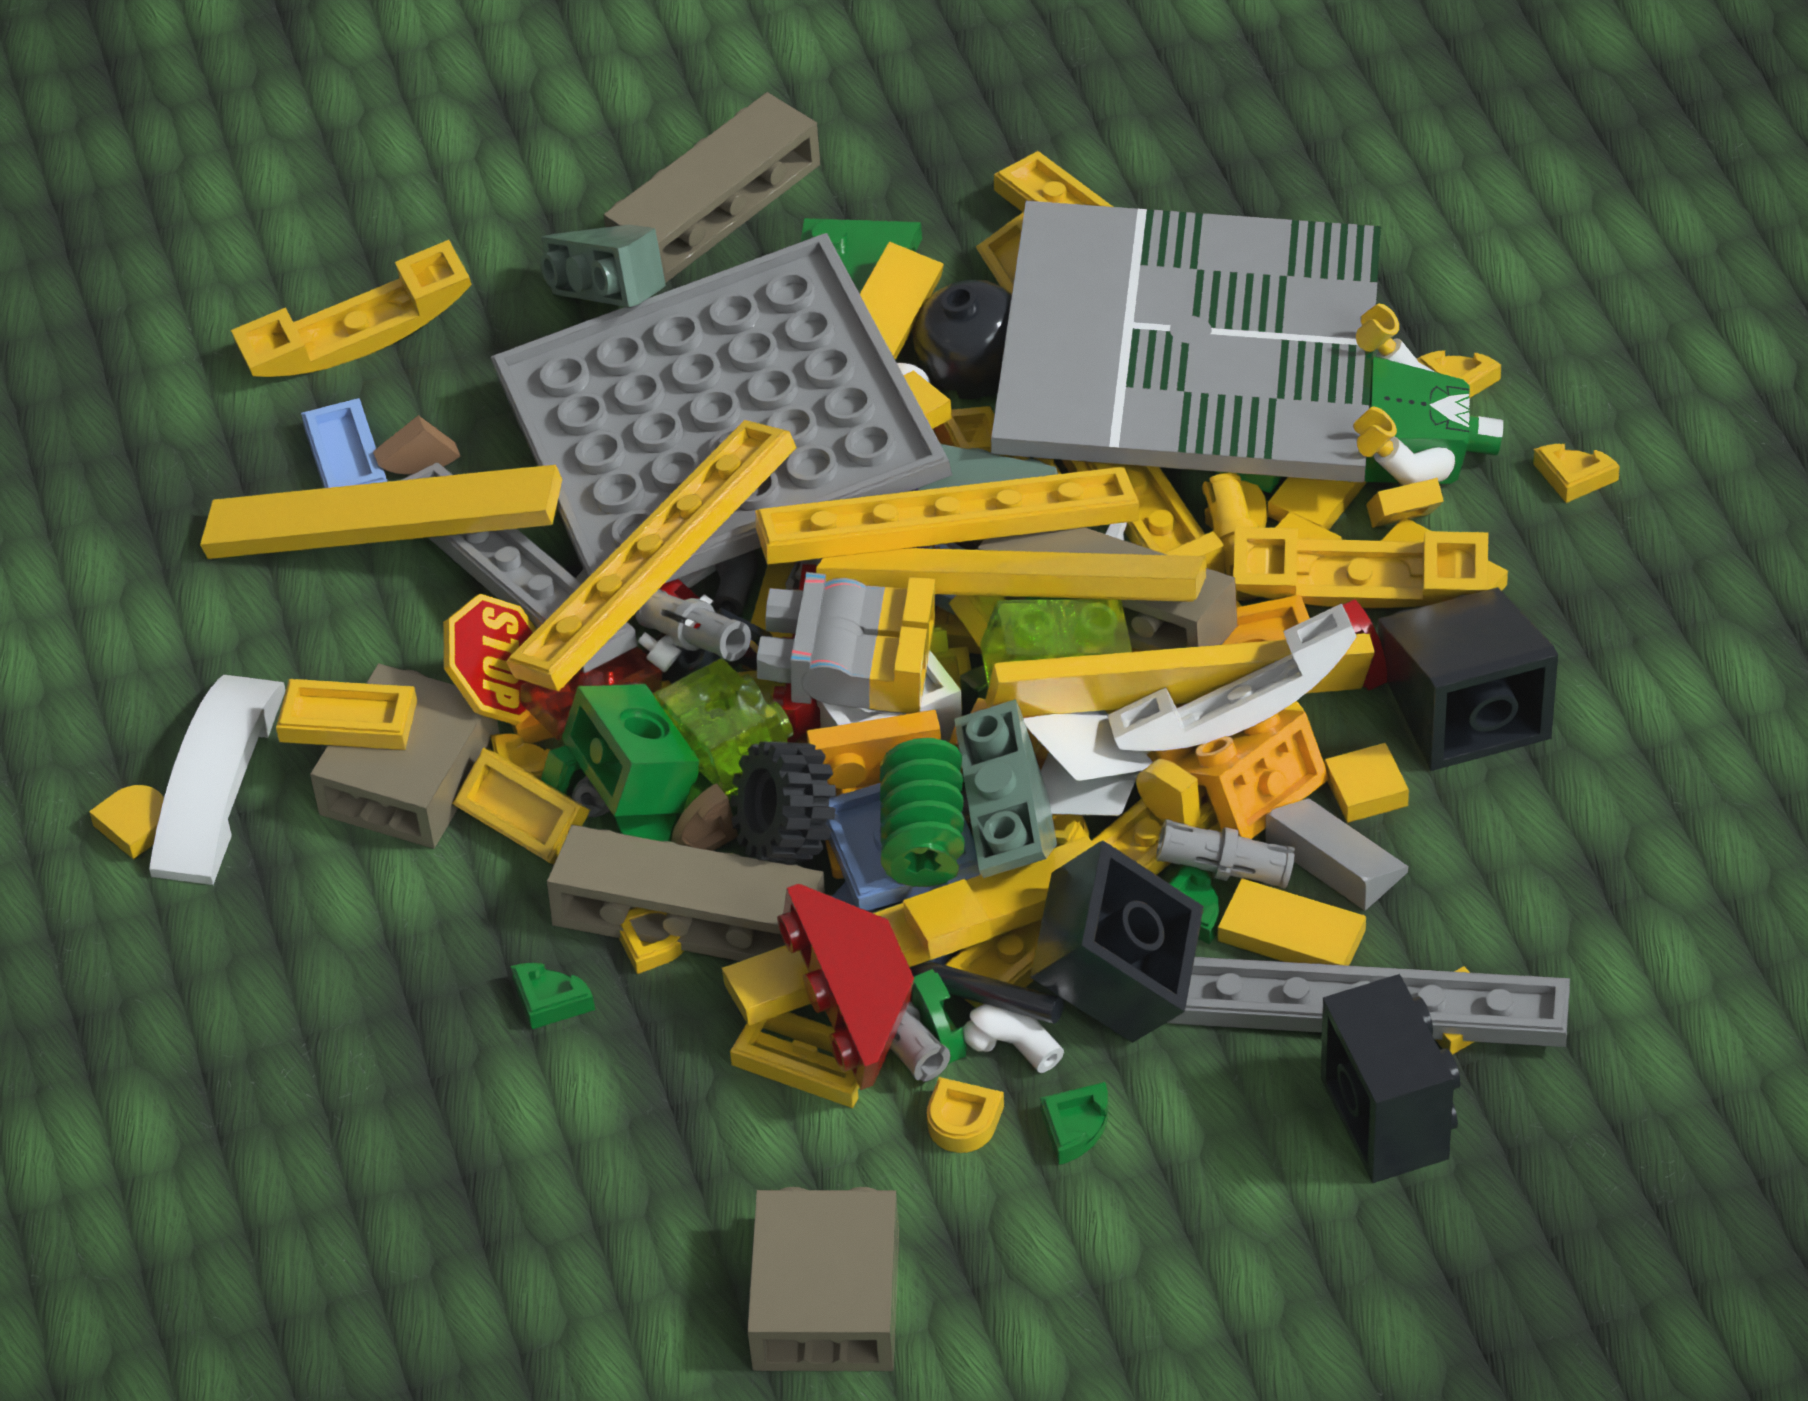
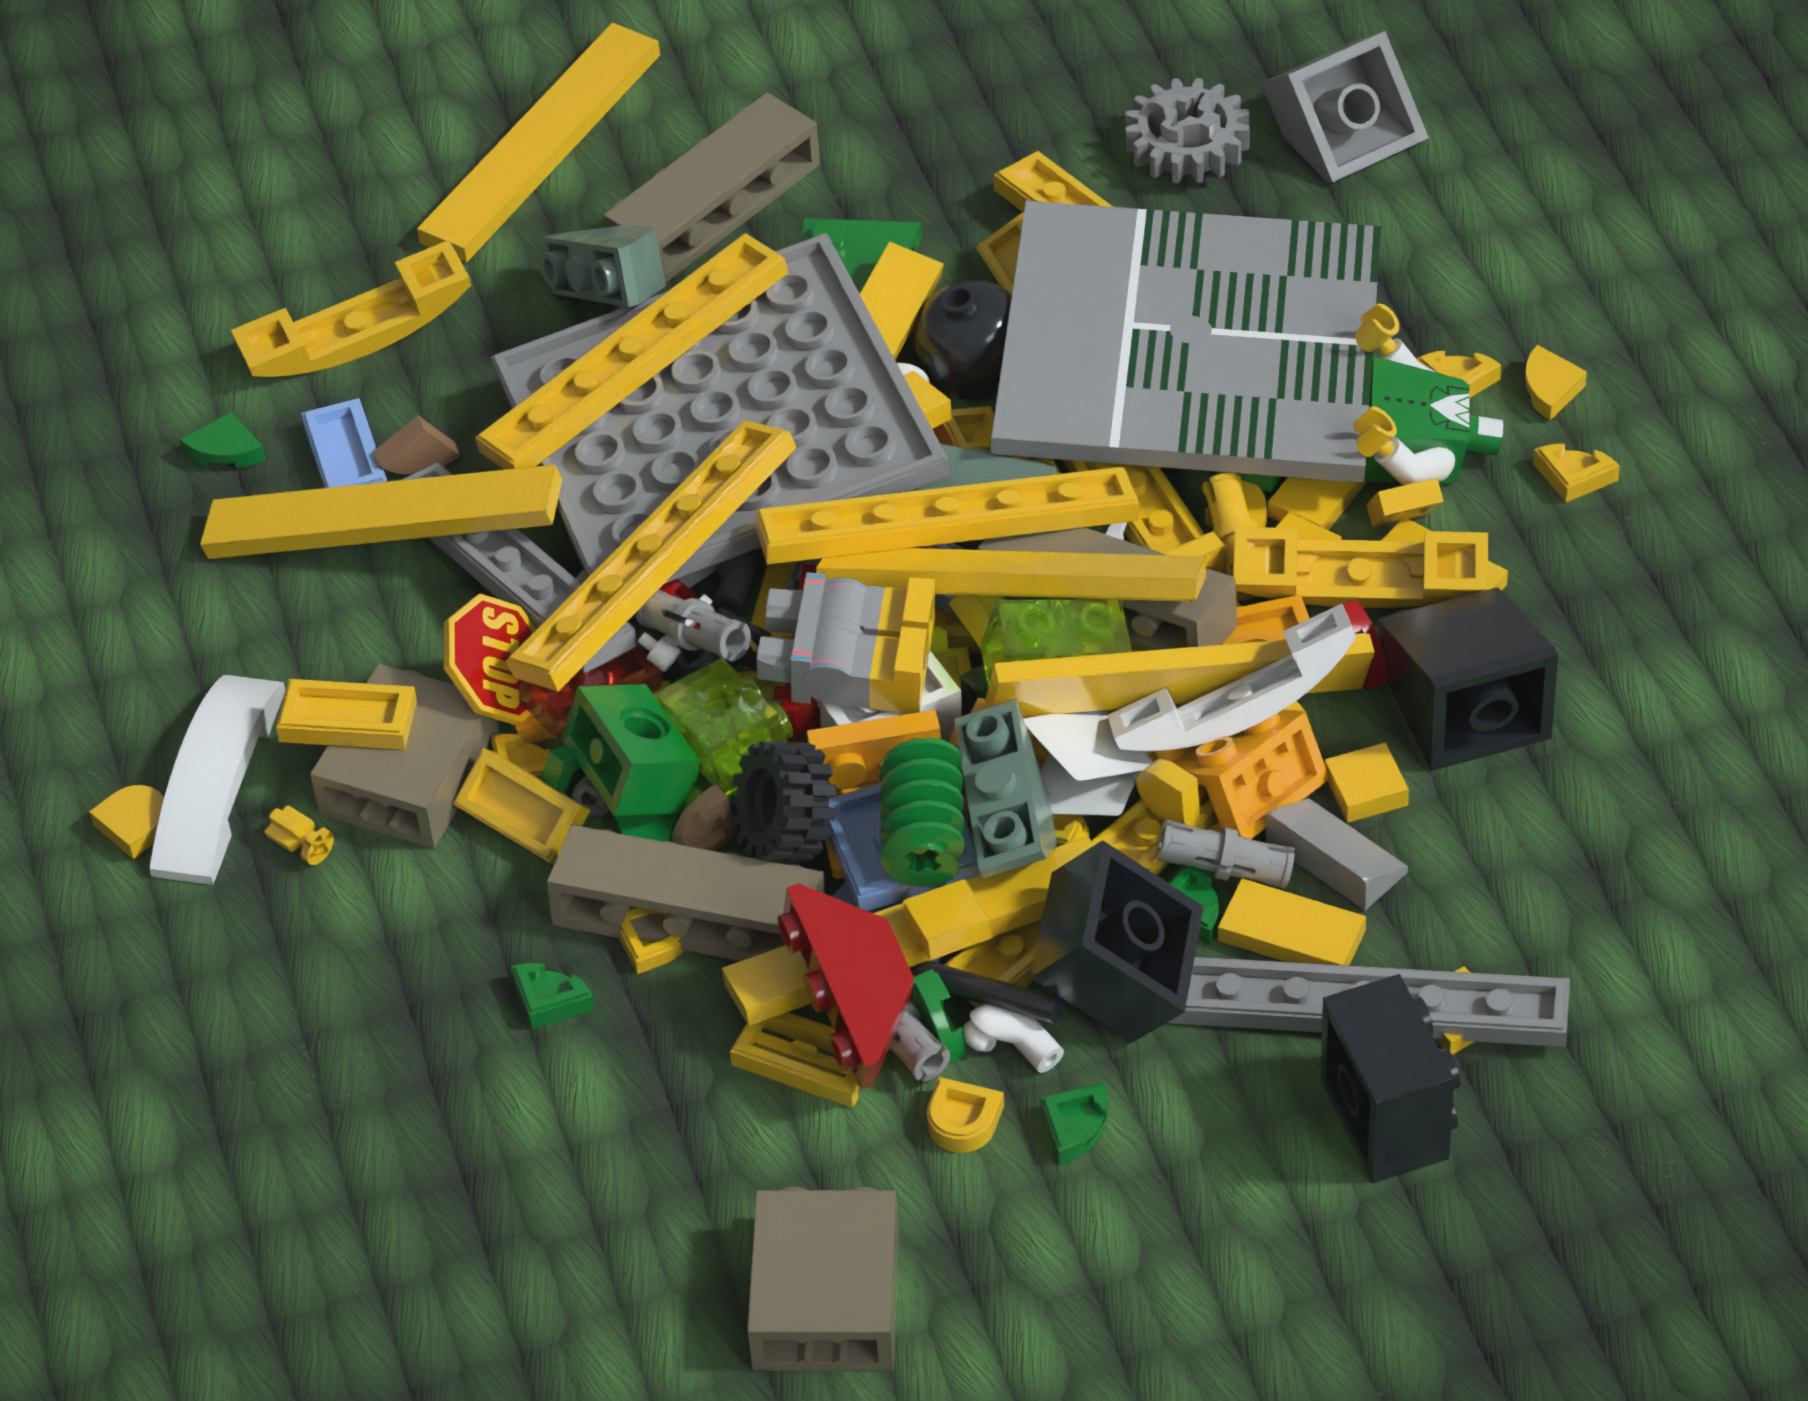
(223, 442): none -> green tile
(295, 831): none -> yellow piece
(539, 141): none -> yellow tile
(632, 355): none -> yellow tile
(1187, 130): none -> light grey gear
(1346, 108): none -> light grey slope
(1552, 381): none -> yellow tile

